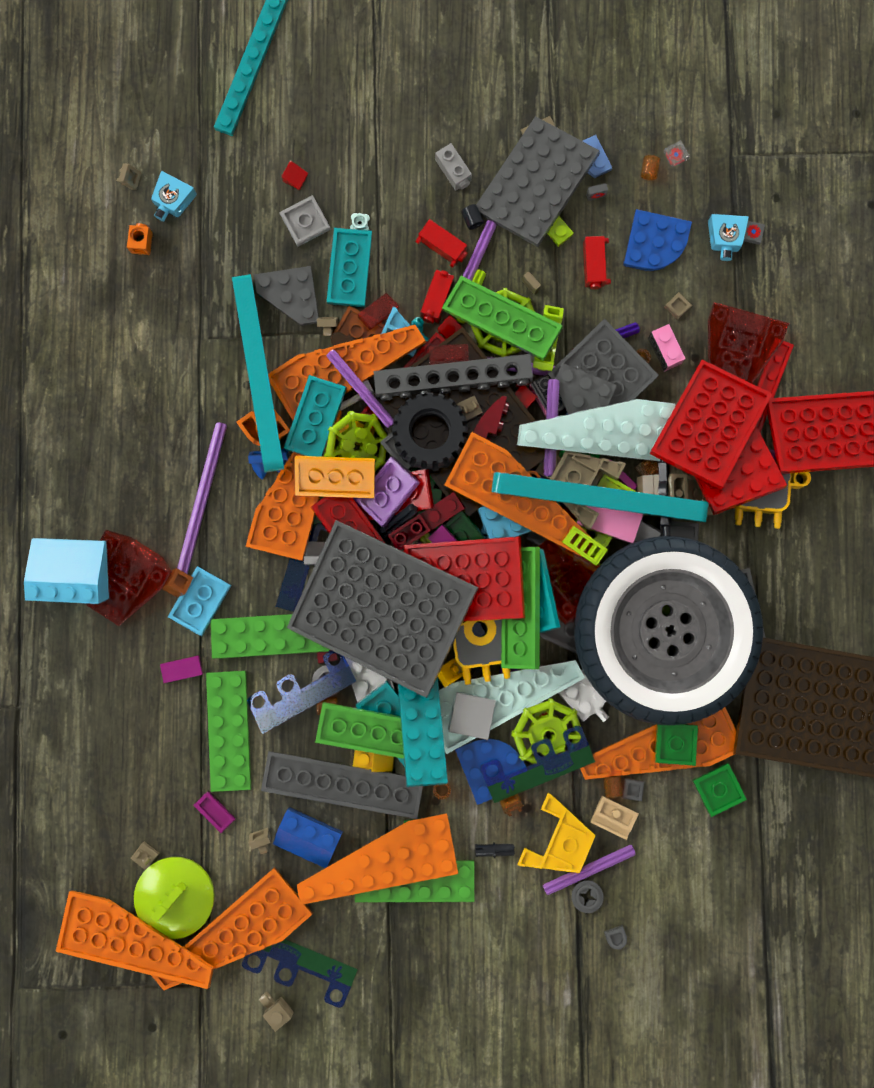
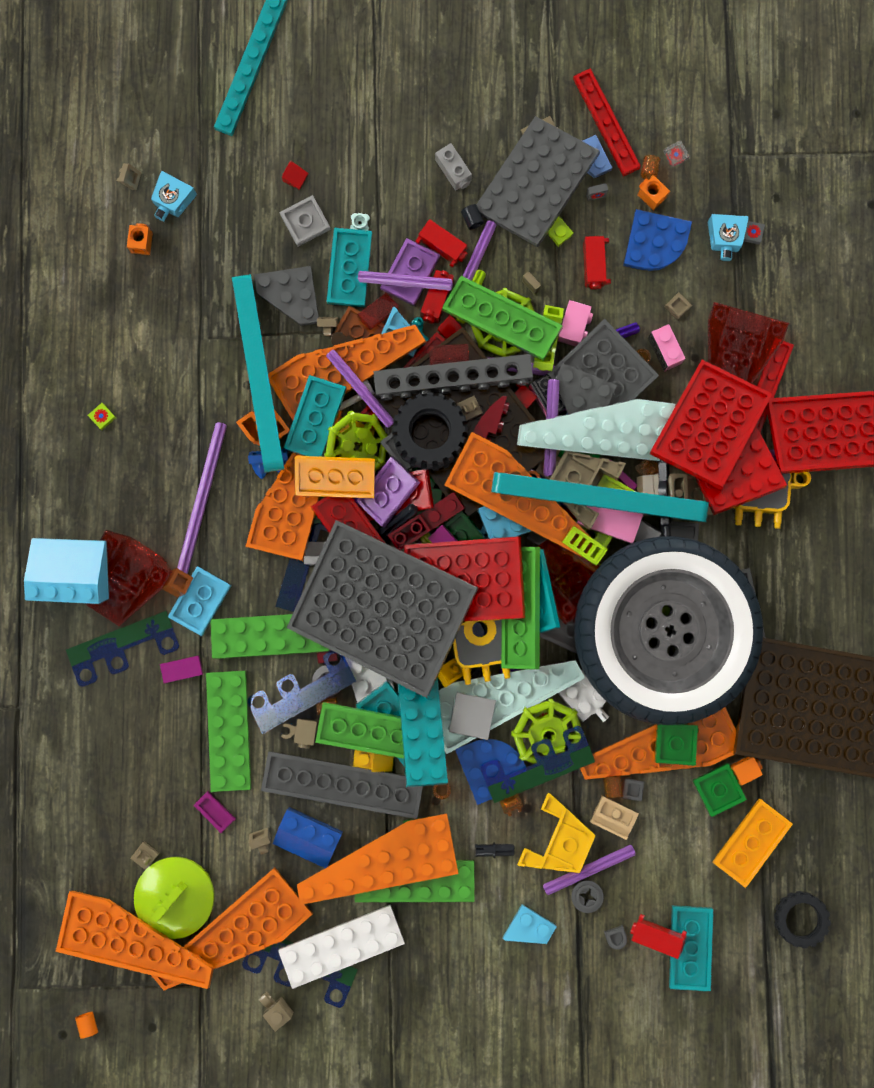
(86, 1025): none -> orange beam
(101, 416): none -> lime tile
(114, 643): none -> piece
(304, 732): none -> dark tan brick
(341, 946): none -> white plate
(405, 280): none -> medium lavender axle
(415, 261): none -> medium lavender tile
(529, 927): none -> medium azure wing
(574, 323): none -> bright pink brick
(606, 122): none -> red tile
(651, 200): none -> orange brick
(658, 937): none -> red brick
(693, 967): none -> teal plate
(746, 769): none -> orange brick
(752, 843): none -> light orange plate
(822, 922): none -> black tyre

